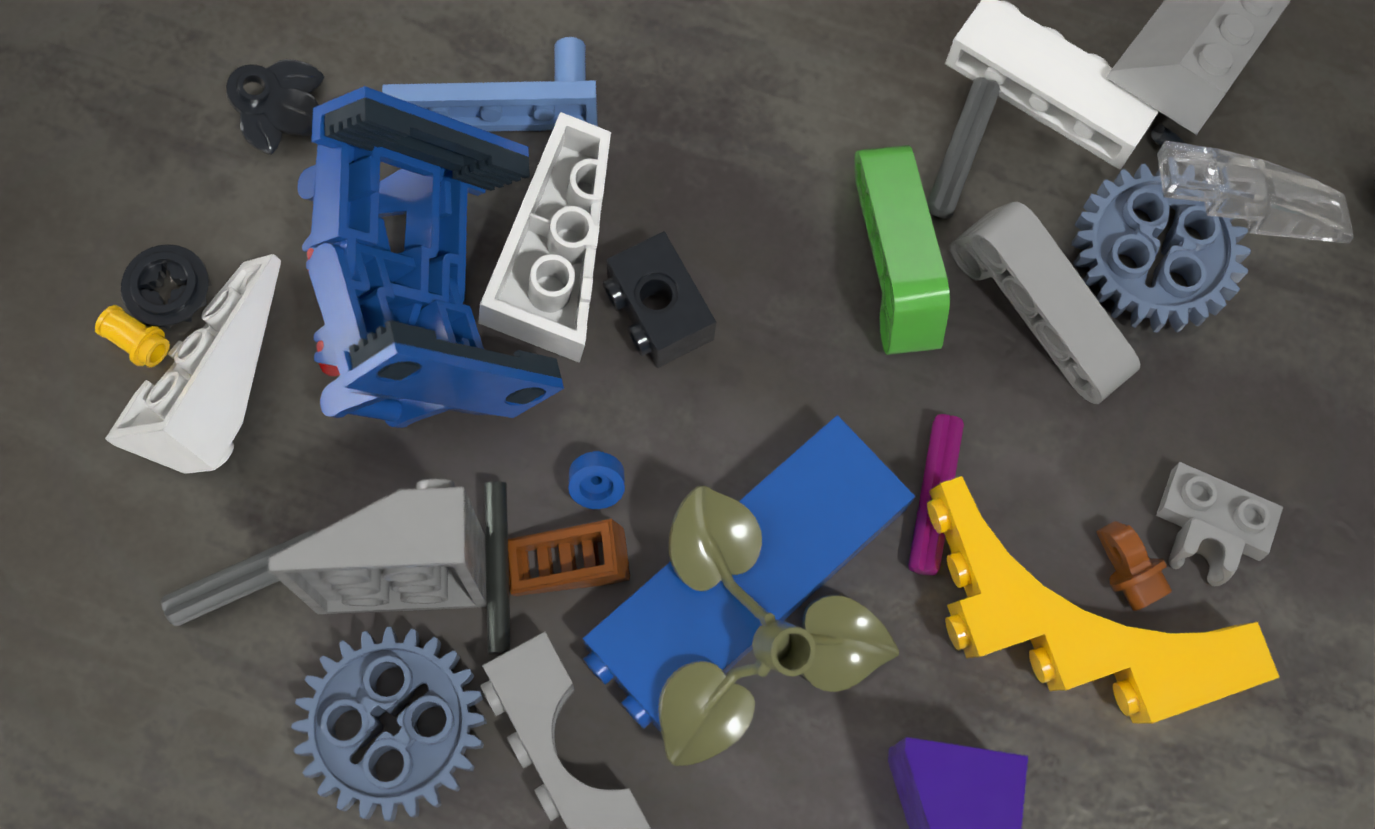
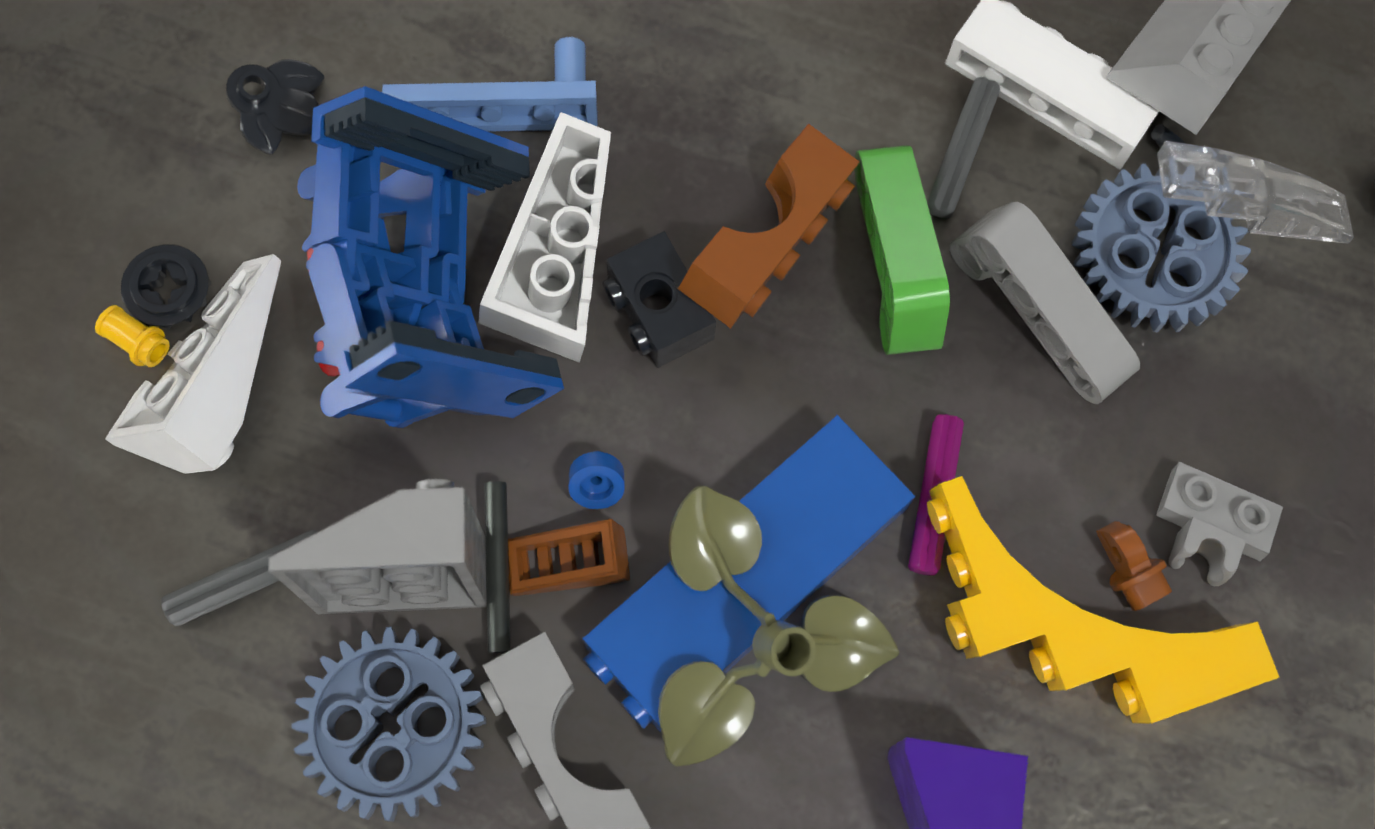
(737, 265): none -> dark orange arch

